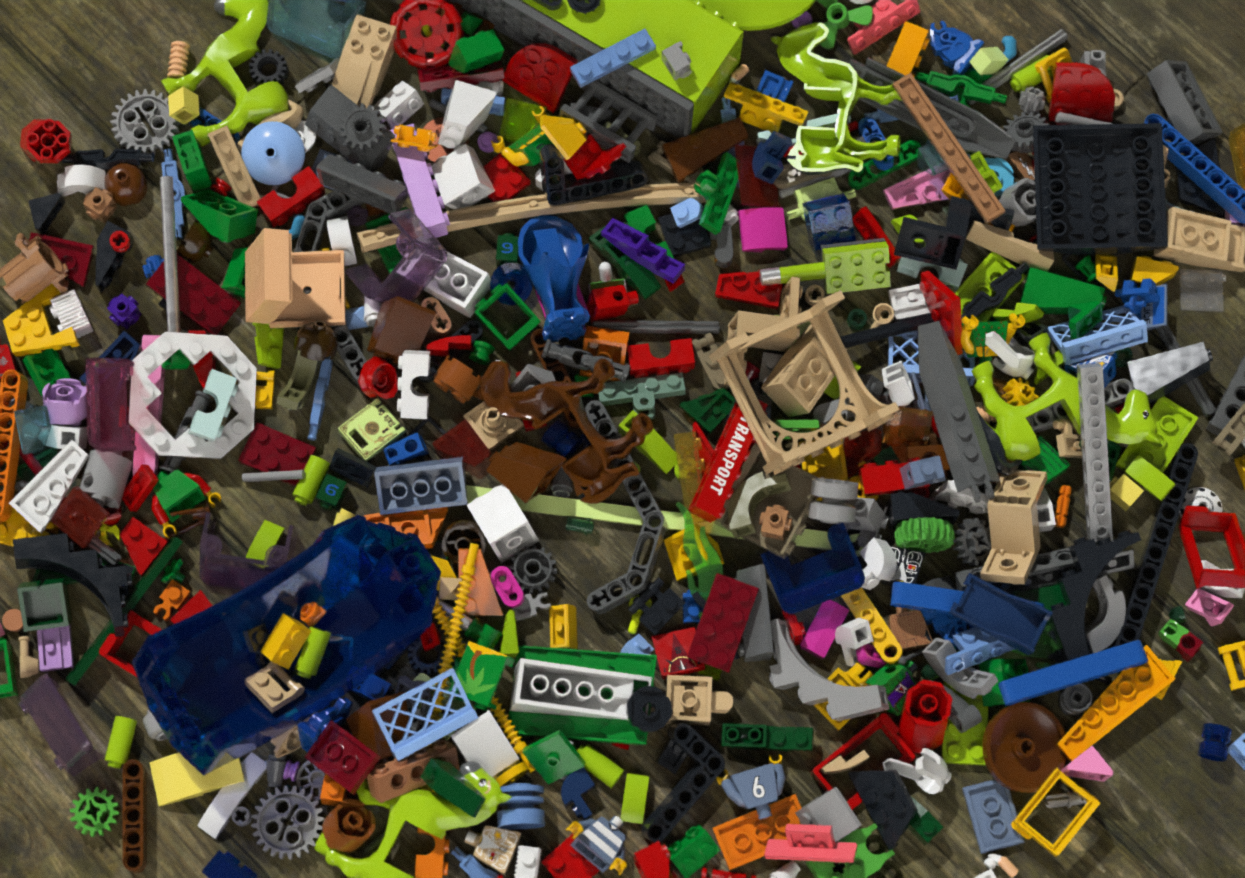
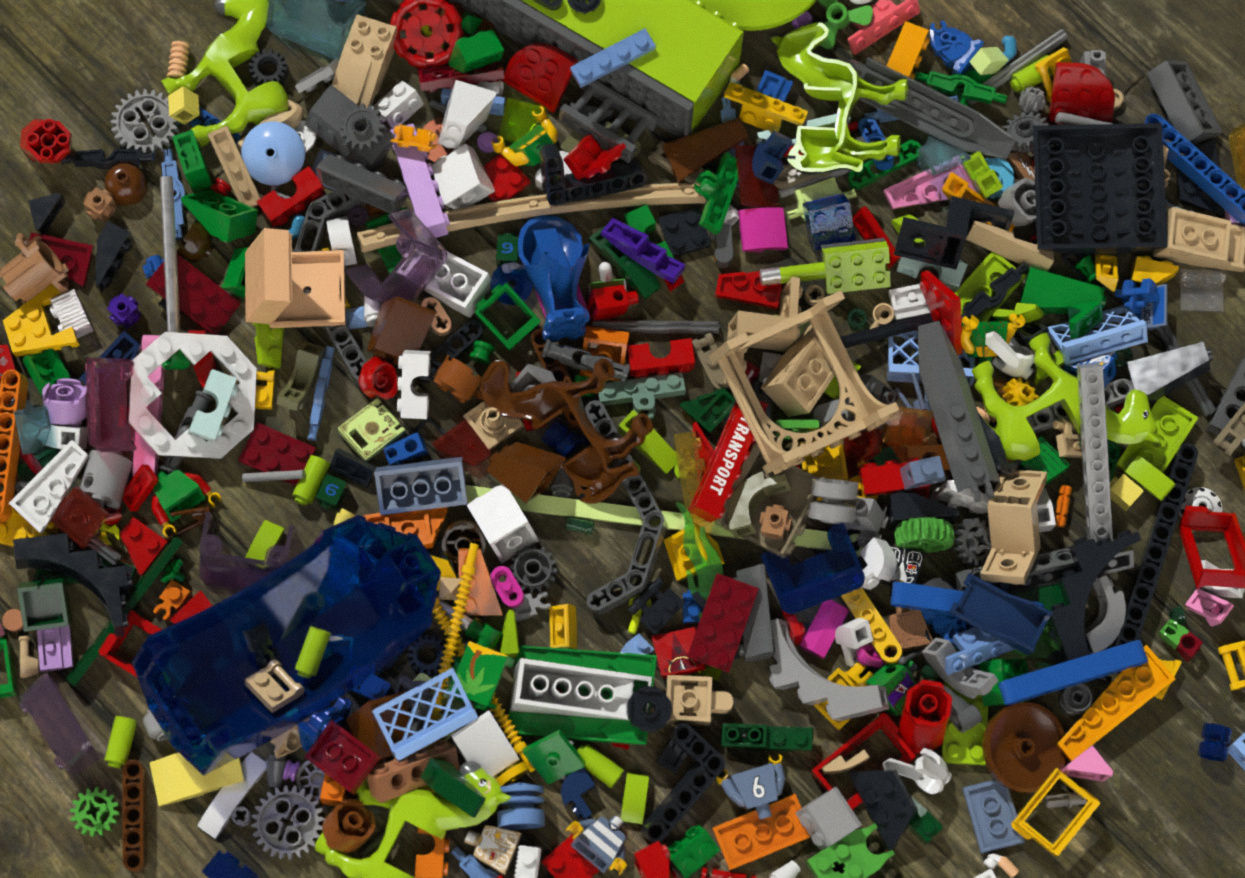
(80, 179): white brick -> none
(124, 245): red bush -> none
(285, 641): yellow brick -> none
(312, 613): orange plate -> none
(316, 341): dark brown cylinder -> none
(430, 638): red slope -> none
(442, 346): red slope -> none
(564, 133): yellow slope -> none
(677, 61): light grey brick -> none
(687, 212): light blue plate -> none
(810, 844): coral bracket -> none
(898, 384): white window -> none
(948, 148): medium nougat tile -> none

